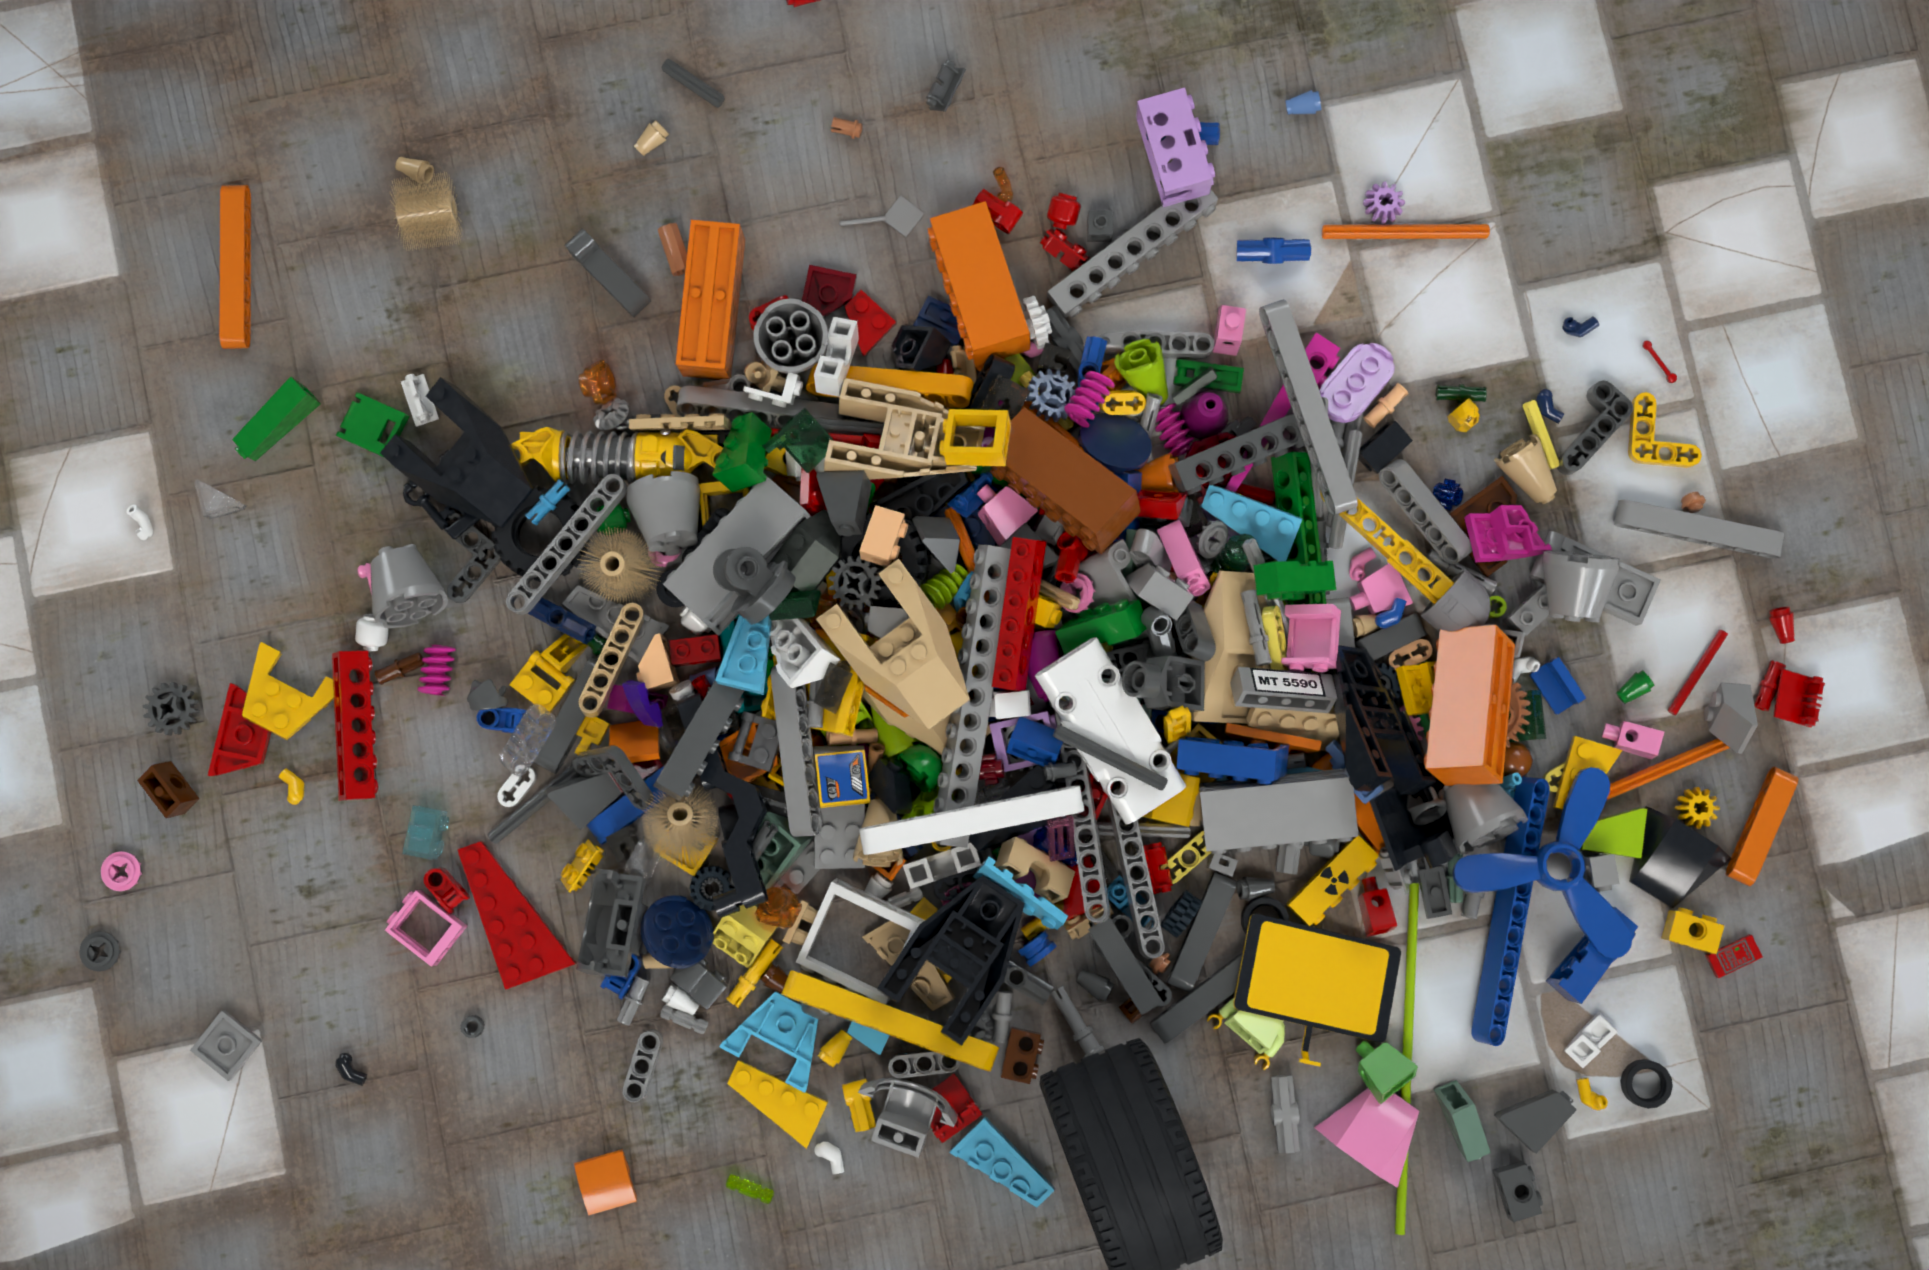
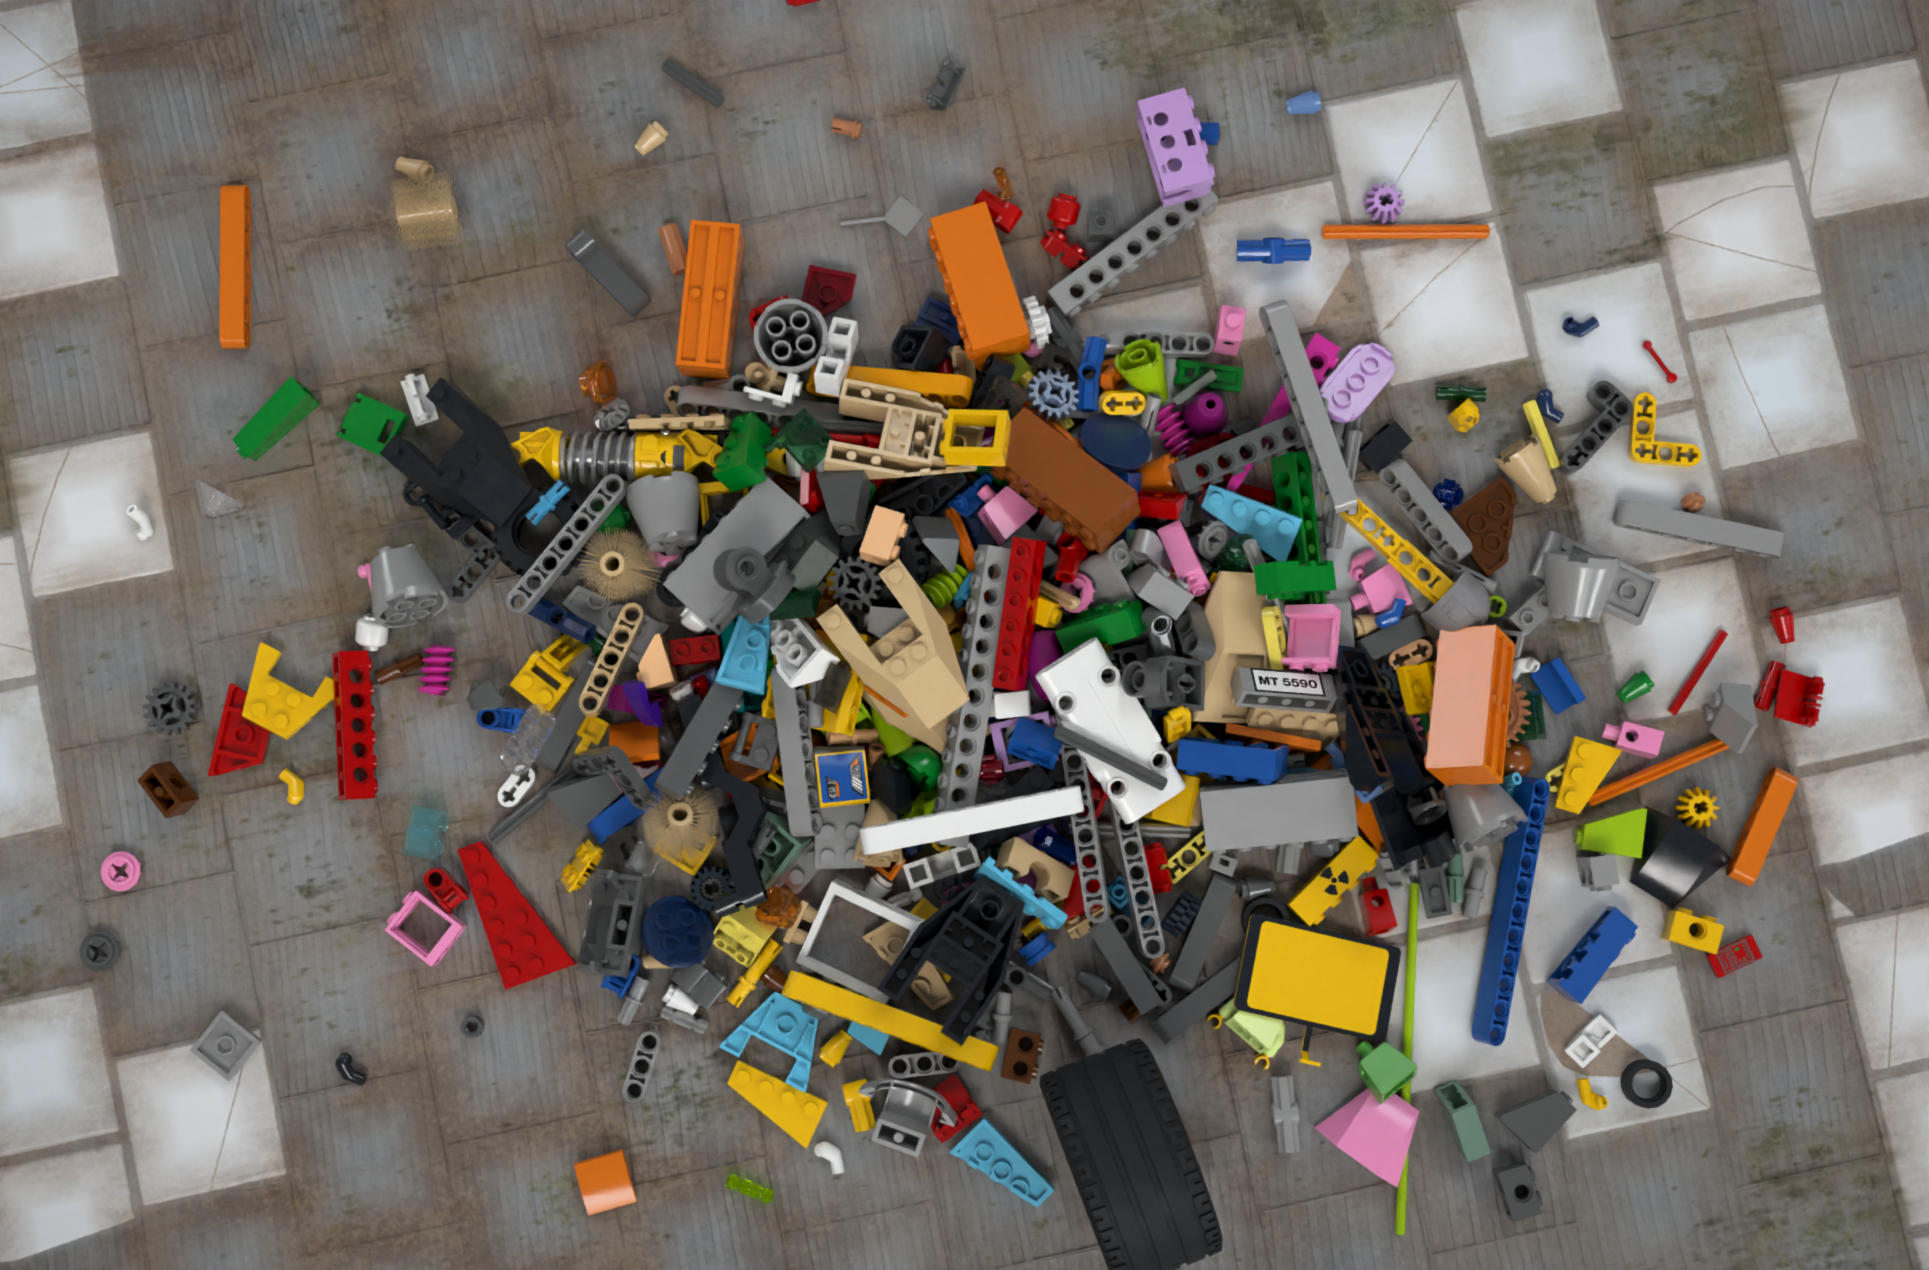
(871, 321): red wing -> none
(1059, 823): clear pink tile -> none
(1060, 770): dark grey pin -> none
(1087, 396): dark pink piece -> none
(1258, 638): light grey pin -> none
(1385, 405): light nougat pin -> none
(1504, 535): dark pink slope -> none
(1590, 909): blue piece -> none

